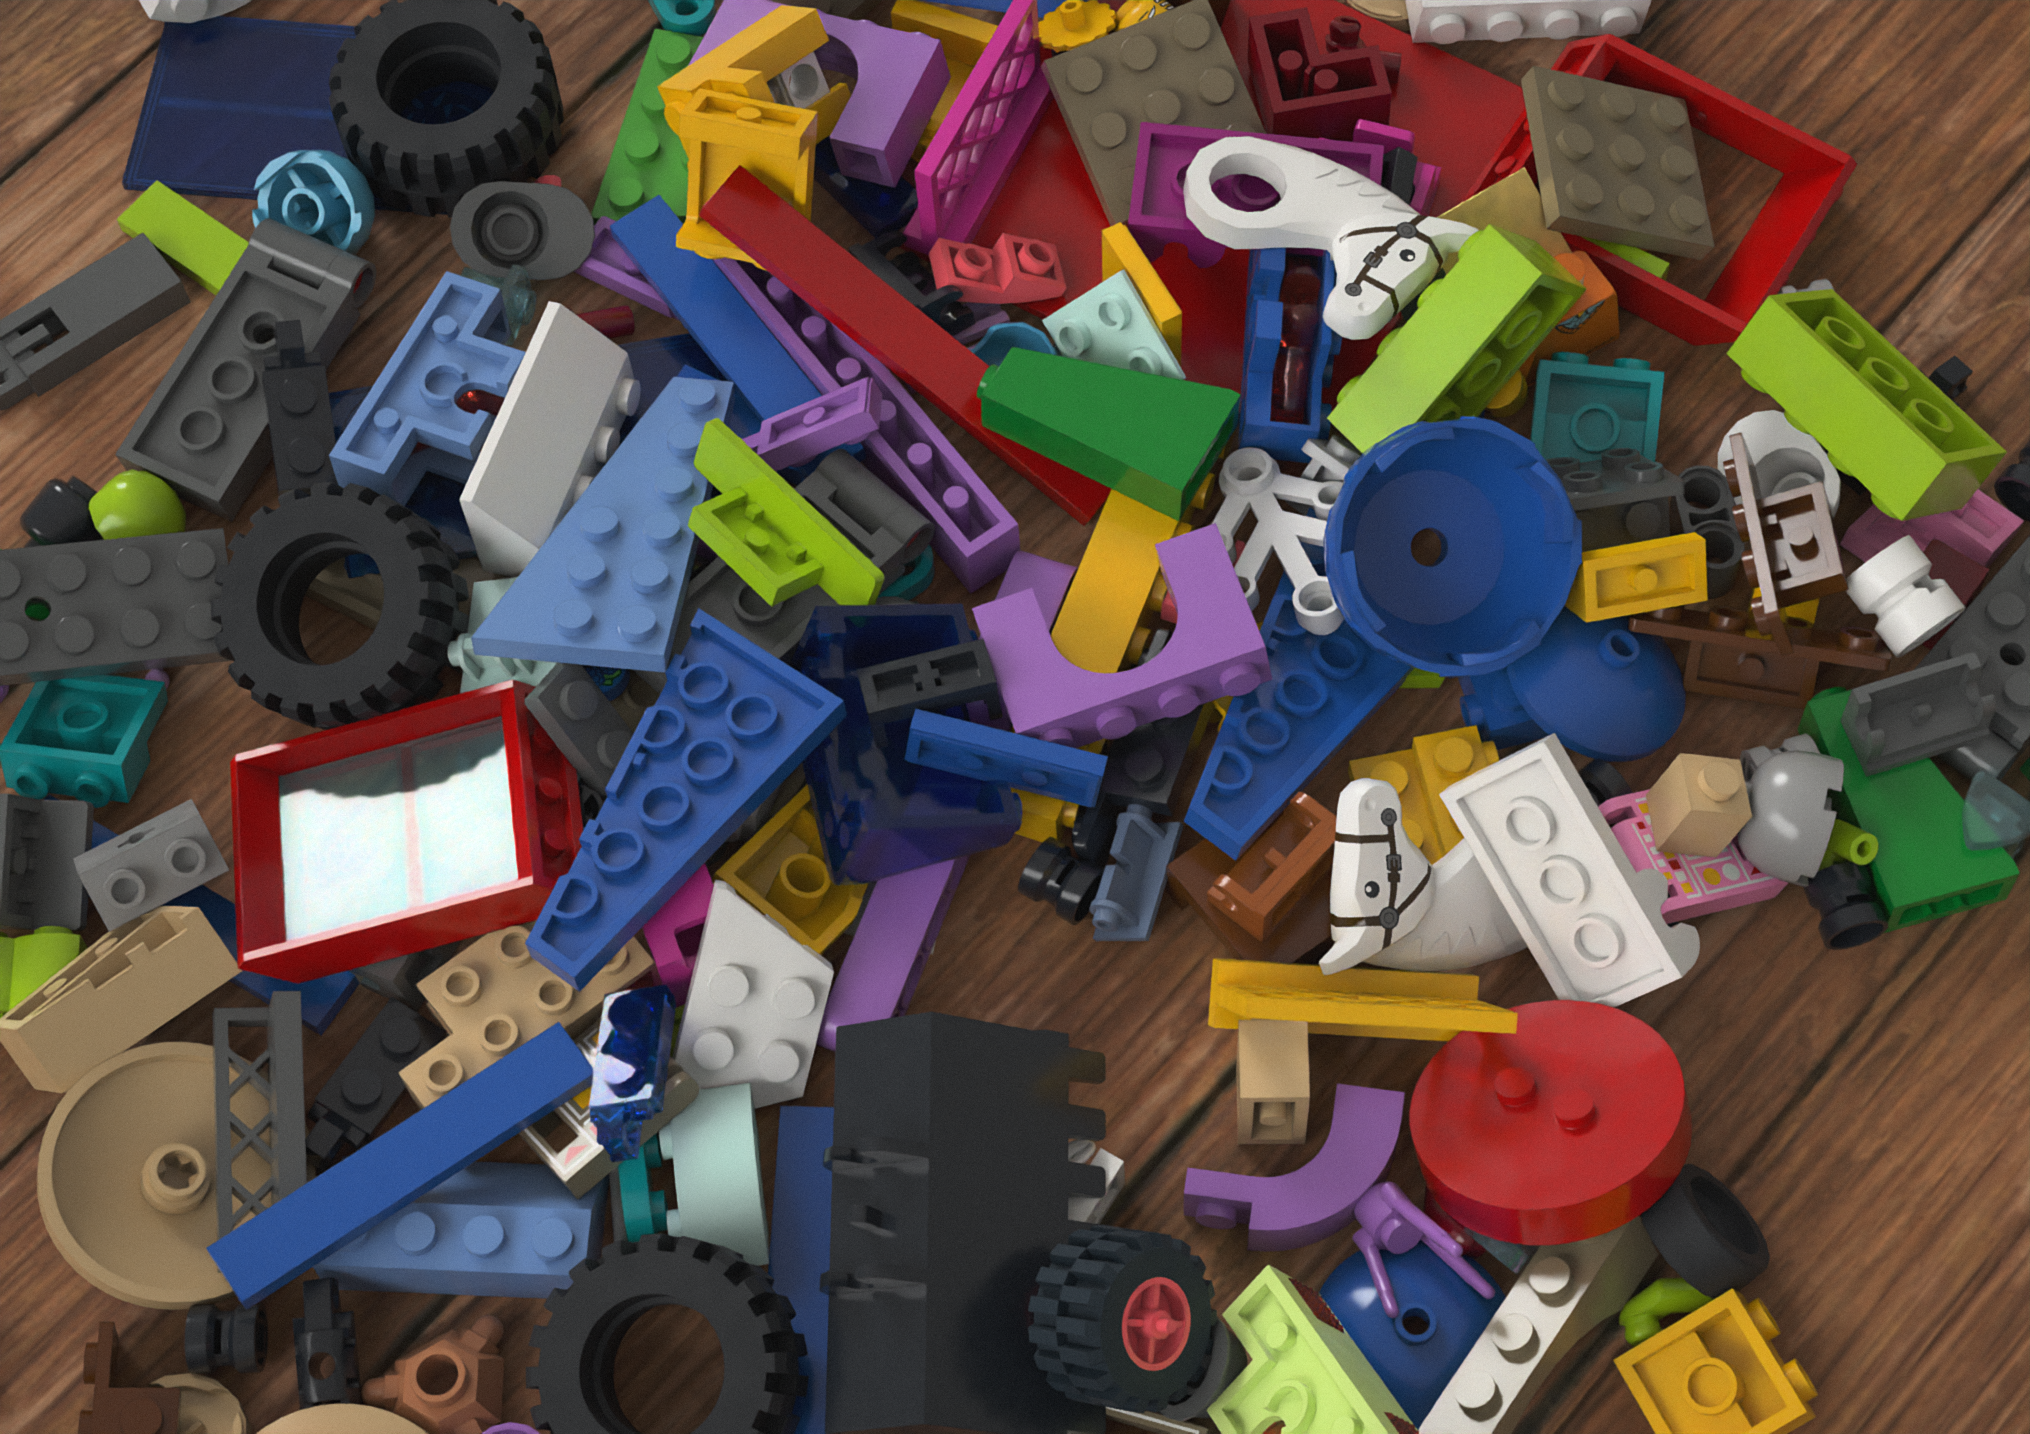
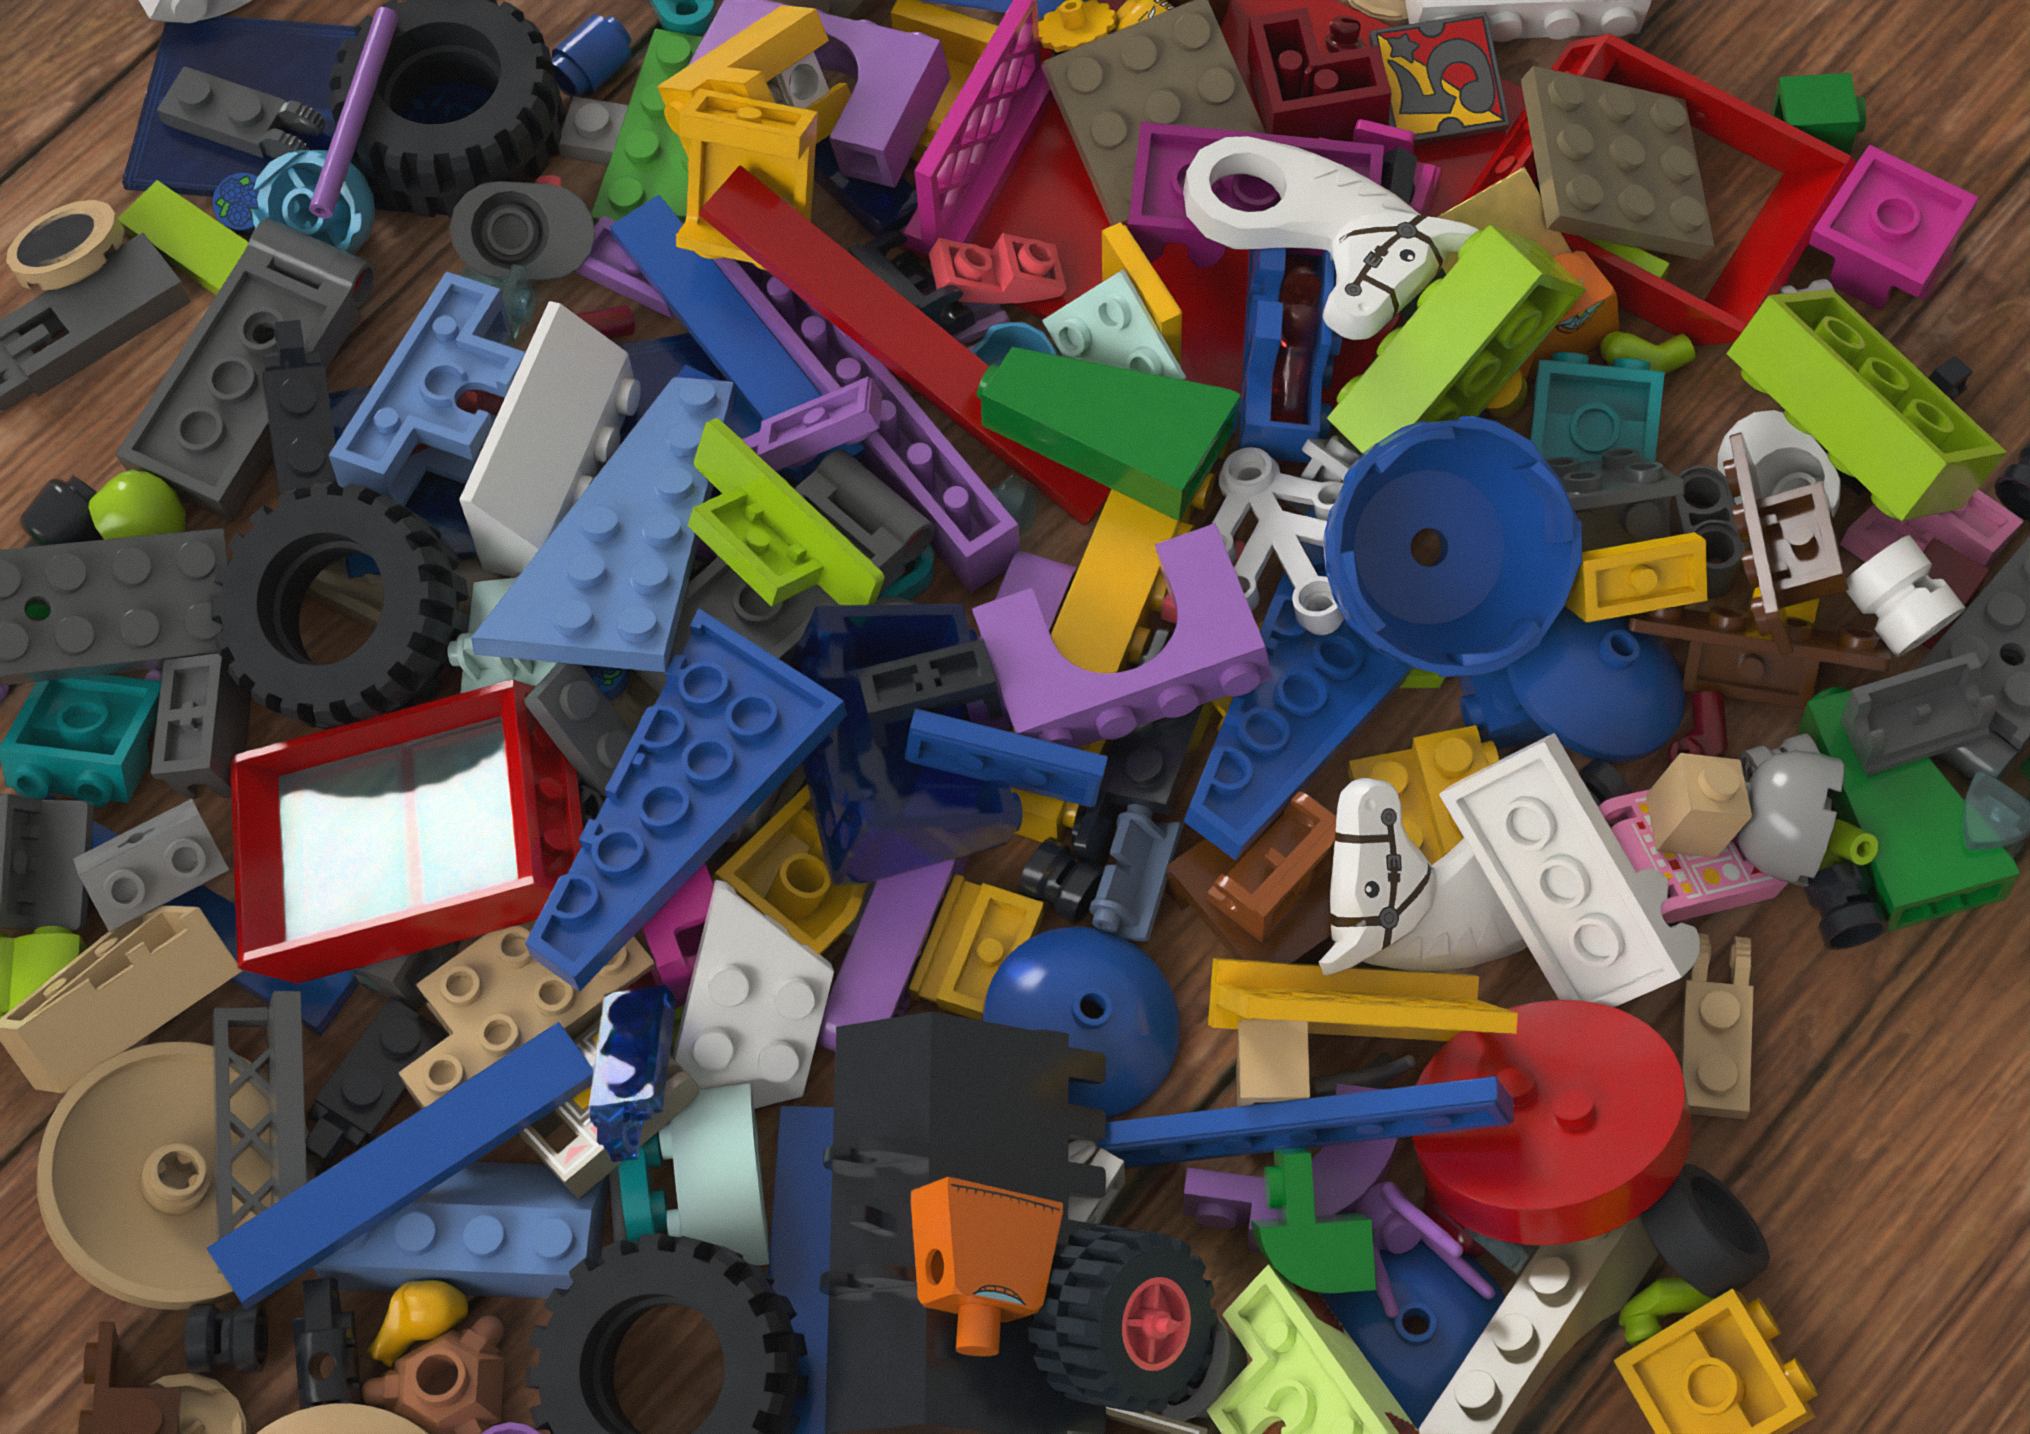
(65, 245): none -> tan tile
(199, 724): none -> dark grey hinge
(235, 201): none -> tile
(237, 115): none -> dark grey hinge
(354, 113): none -> medium lavender piece
(417, 1313): none -> yellow animal
(591, 55): none -> blue brick
(591, 130): none -> light grey plate
(970, 942): none -> yellow plate
(982, 1256): none -> orange torso
(1018, 499): none -> clear light blue plate
(1139, 1019): none -> blue dish
(1308, 1249): none -> green brick
(1310, 1122): none -> blue tile
(1372, 1075): none -> dark grey bar
(1443, 78): none -> tile
(1663, 357): none -> lime arm
(1709, 729): none -> dark red arm
(1718, 1035): none -> tan hinge
(1821, 107): none -> green brick
(1891, 228): none -> dark pink panel

